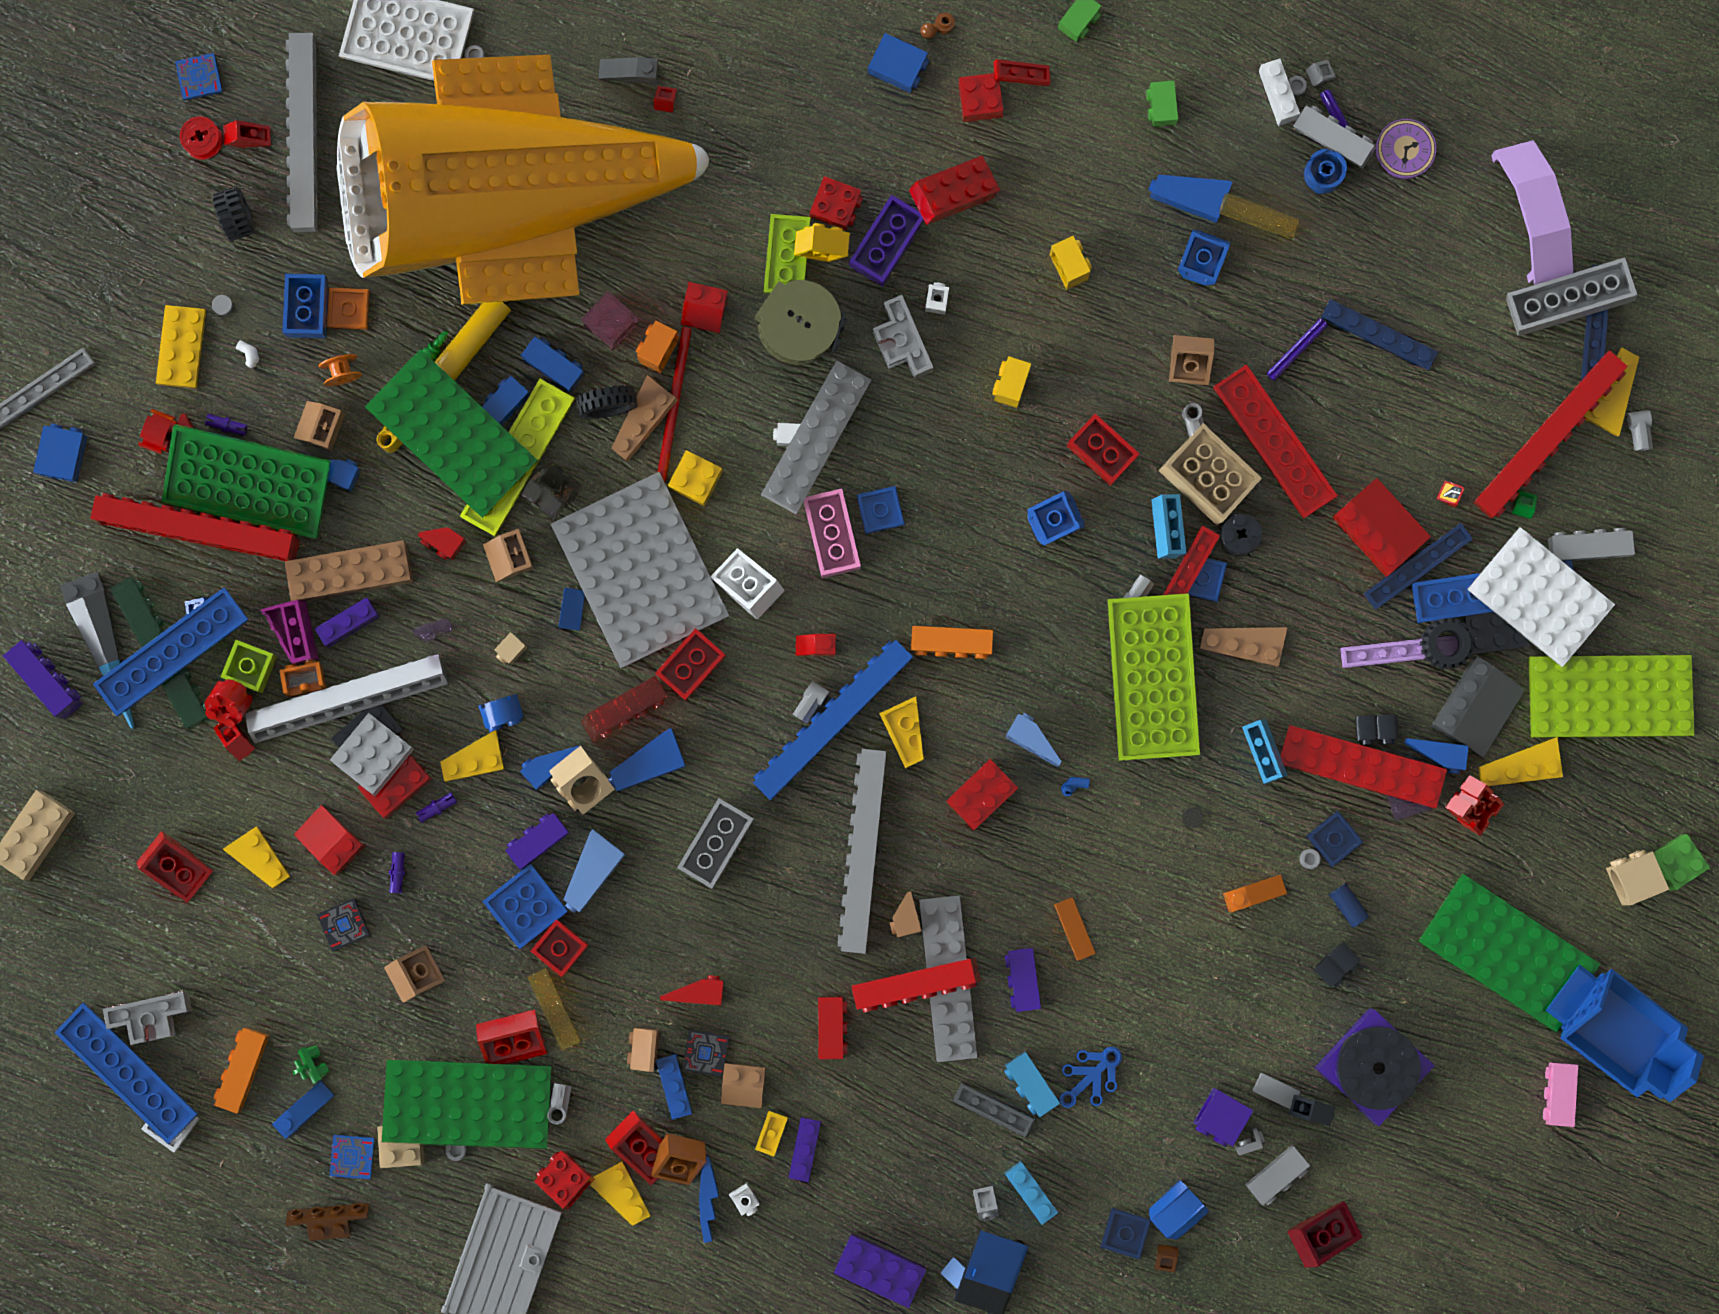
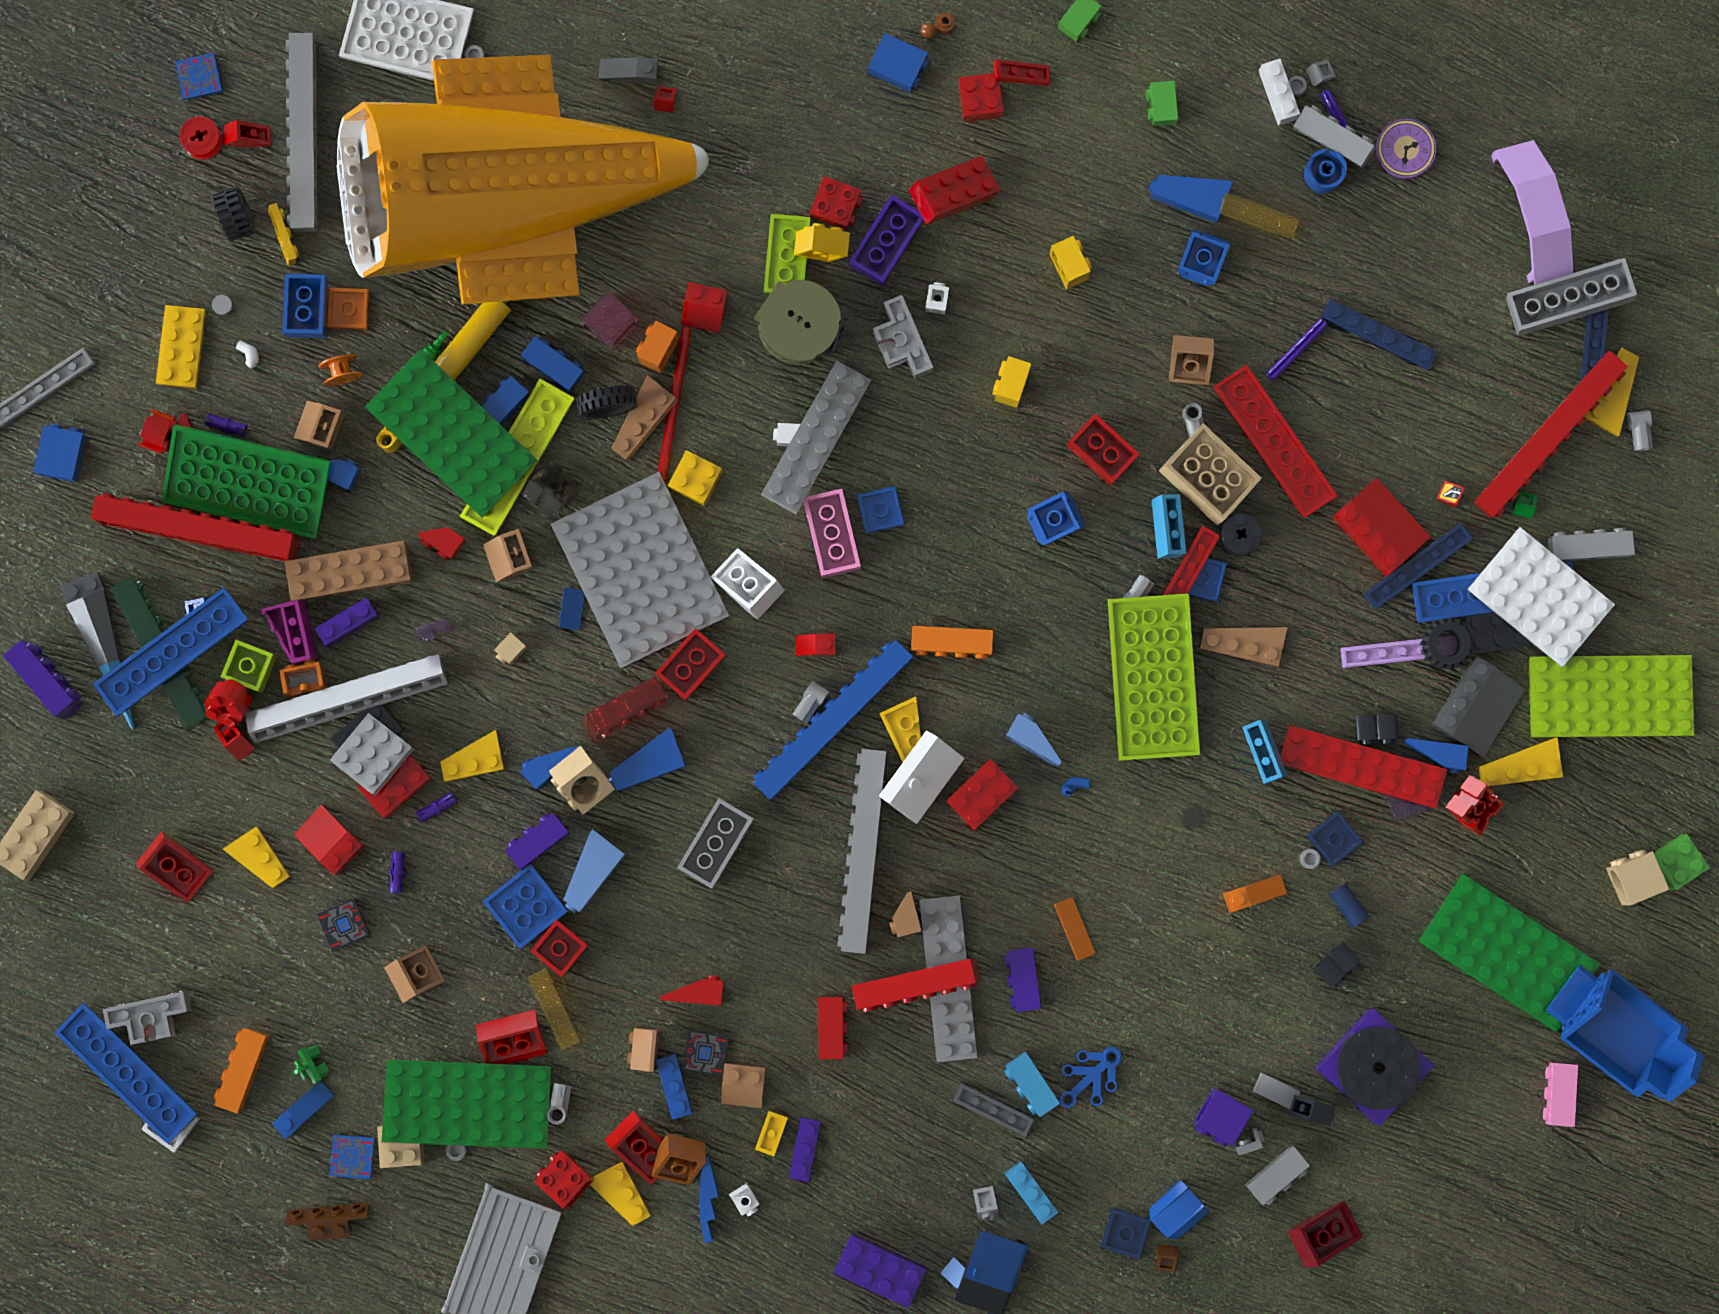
(283, 234): none -> yellow plate
(501, 711): blue brick -> none
(921, 777): none -> white brick

